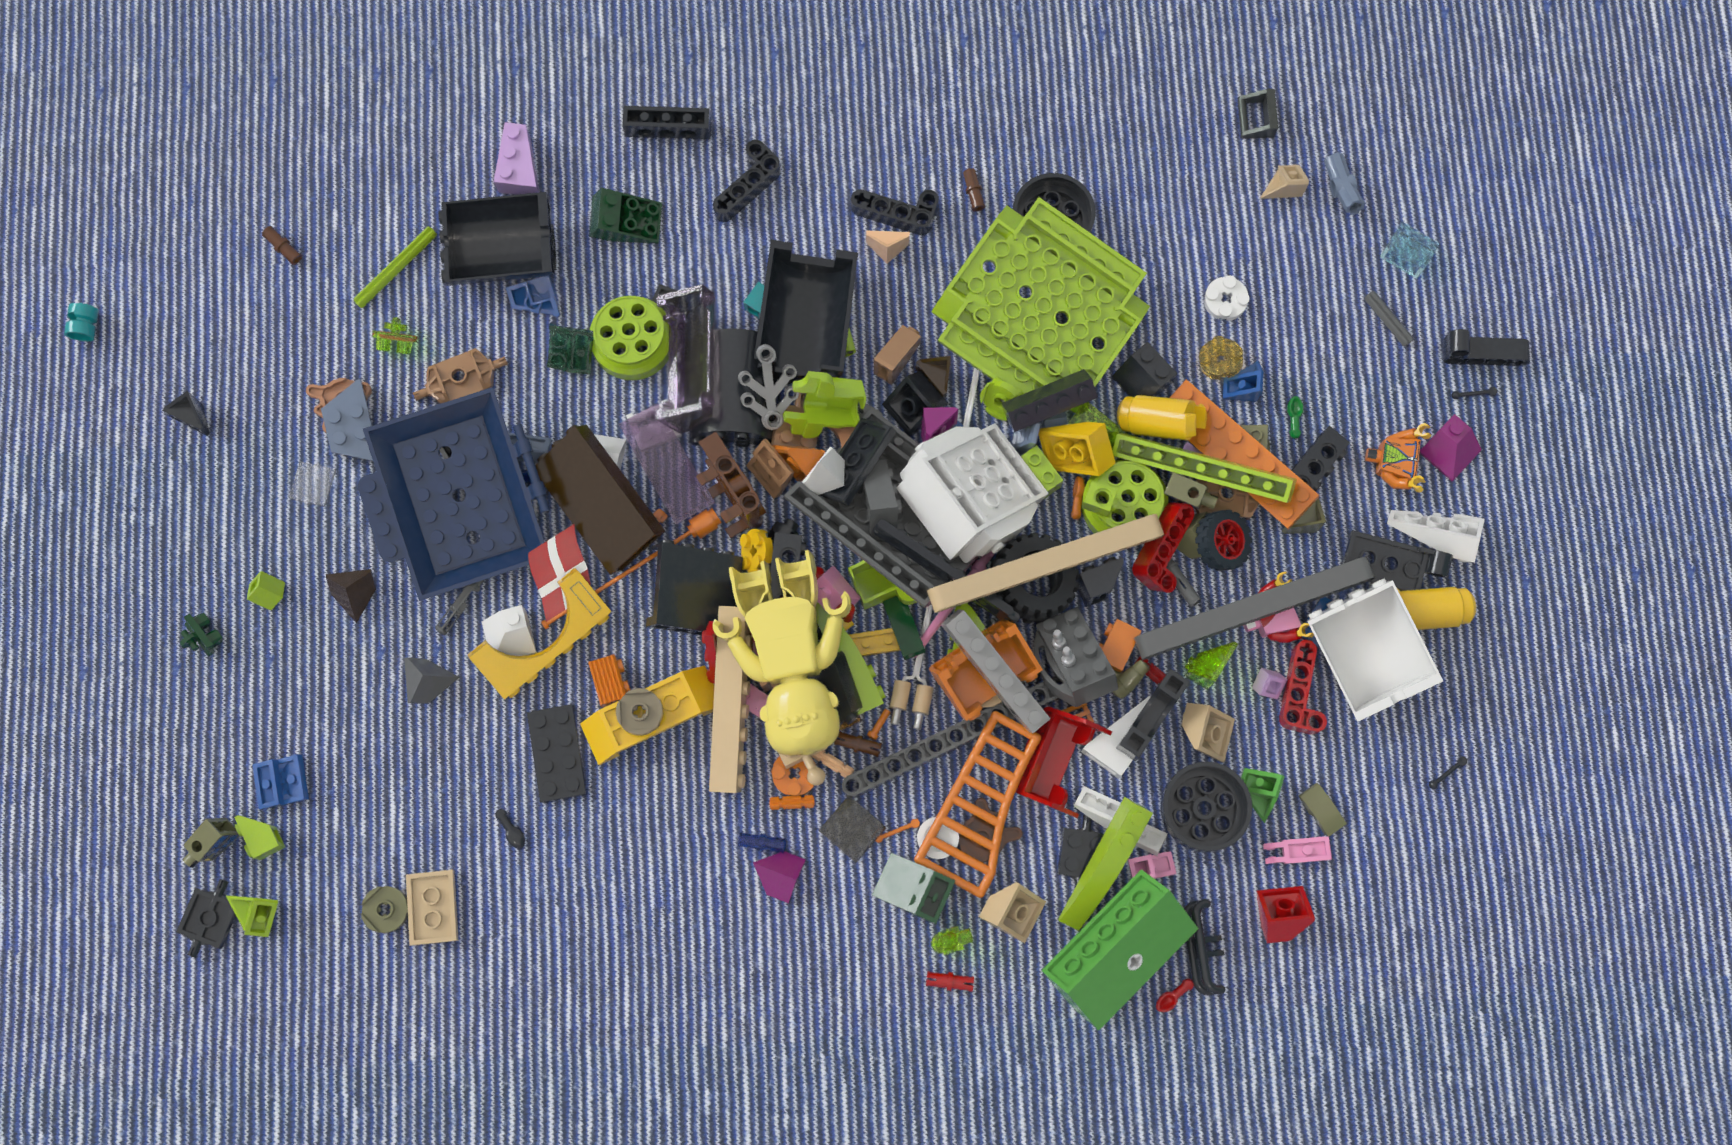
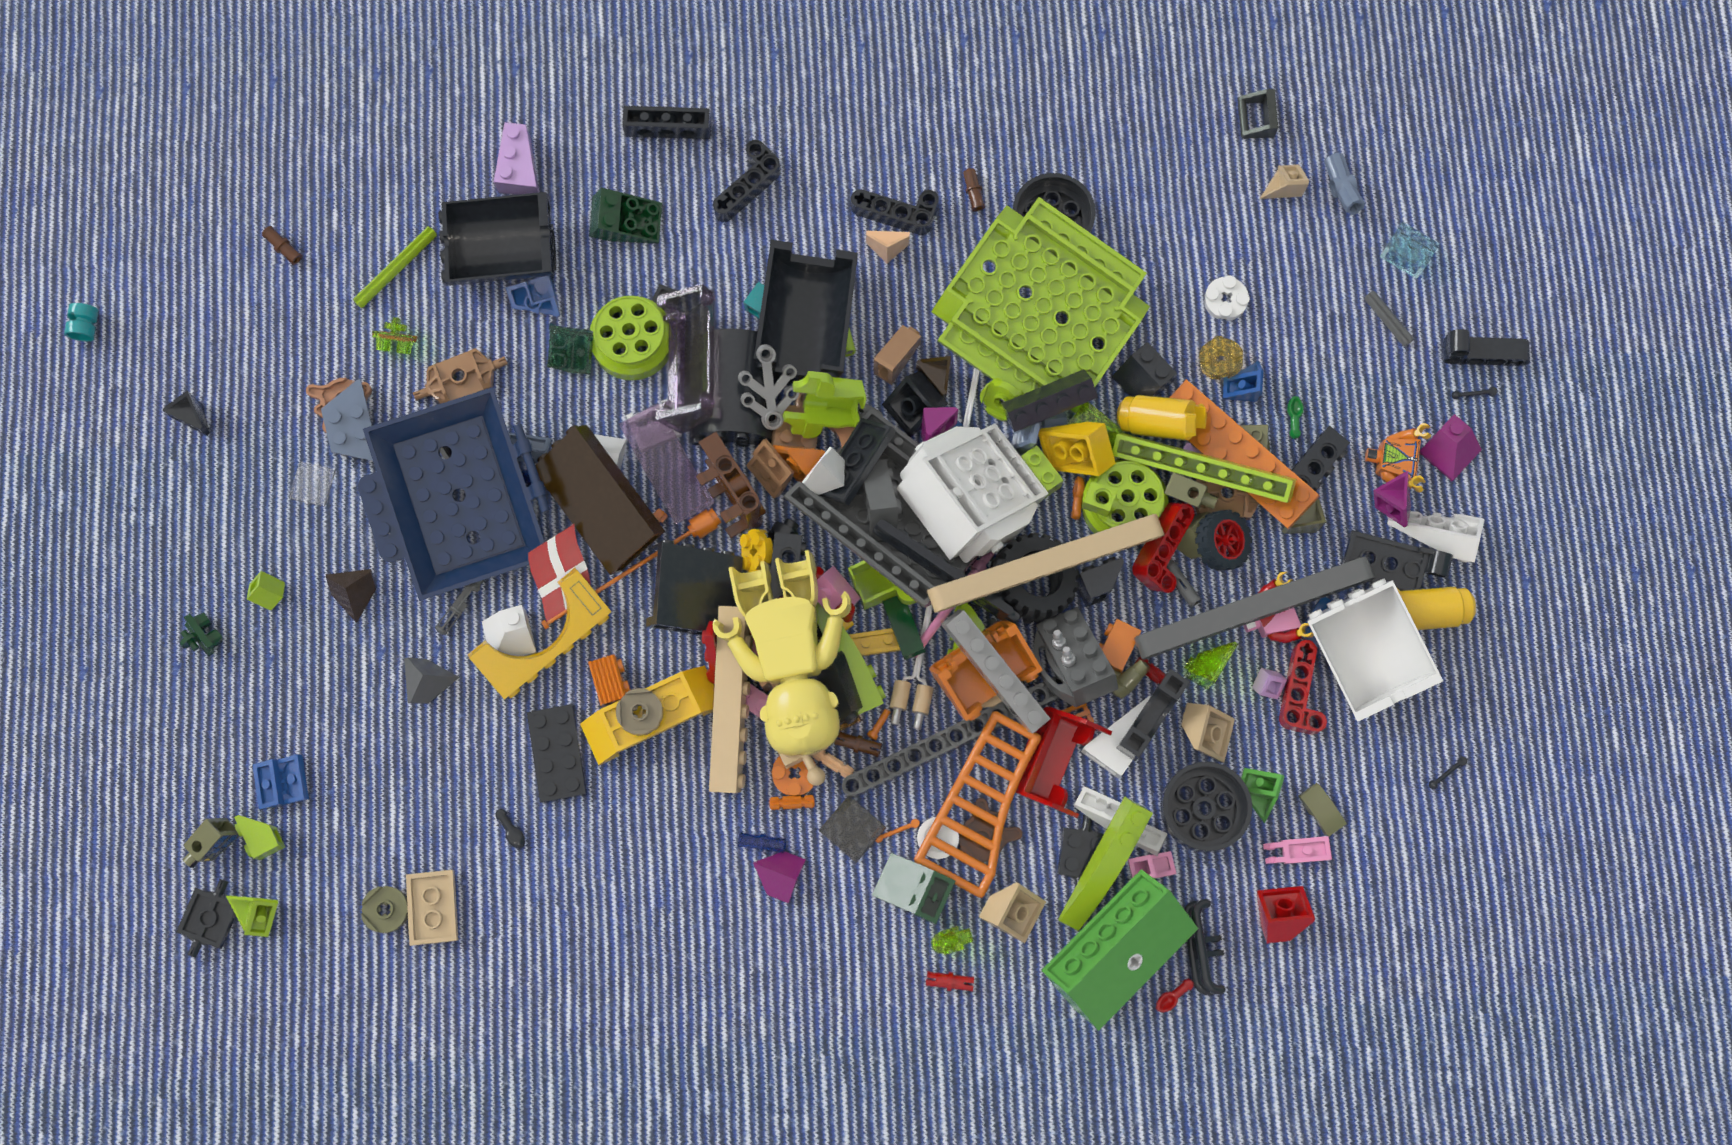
(1394, 499): none -> magenta slope

